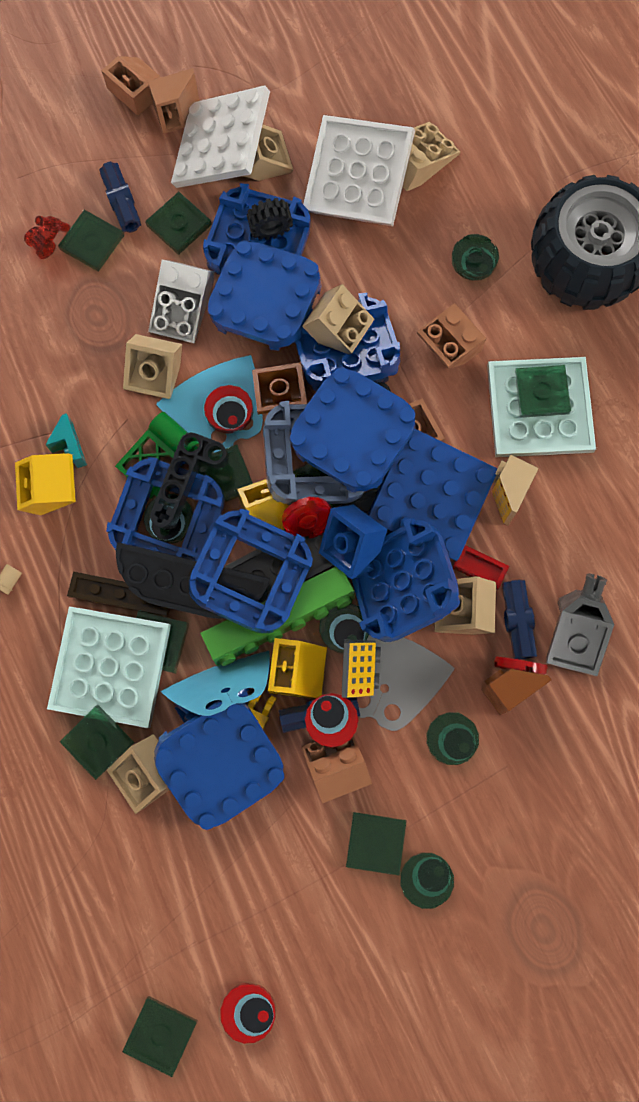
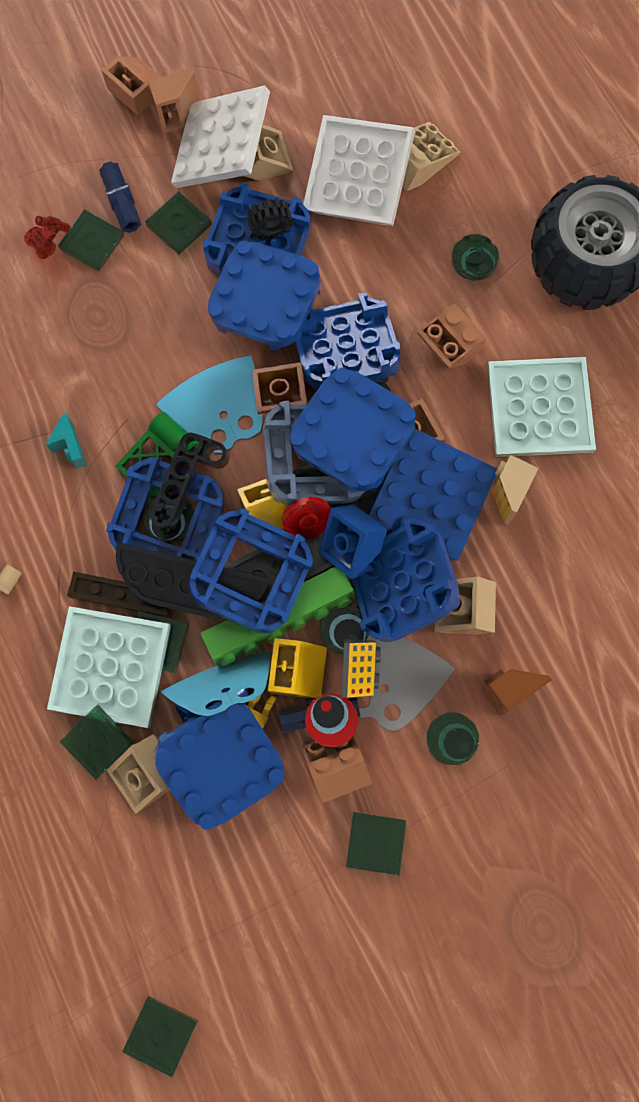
(44, 483): yellow slope -> none
(151, 365): tan slope -> none
(180, 300): white slope -> none
(228, 409): tile -> none
(231, 476): clear green tile -> none
(248, 1013): tile -> none
(338, 320): tan slope -> none
(426, 880): clear green tile -> none
(480, 565): red tile -> none
(519, 619): dark blue piece -> none
(522, 665): red tile -> none
(542, 391): clear green tile -> none
(582, 629): dark grey plate -> none

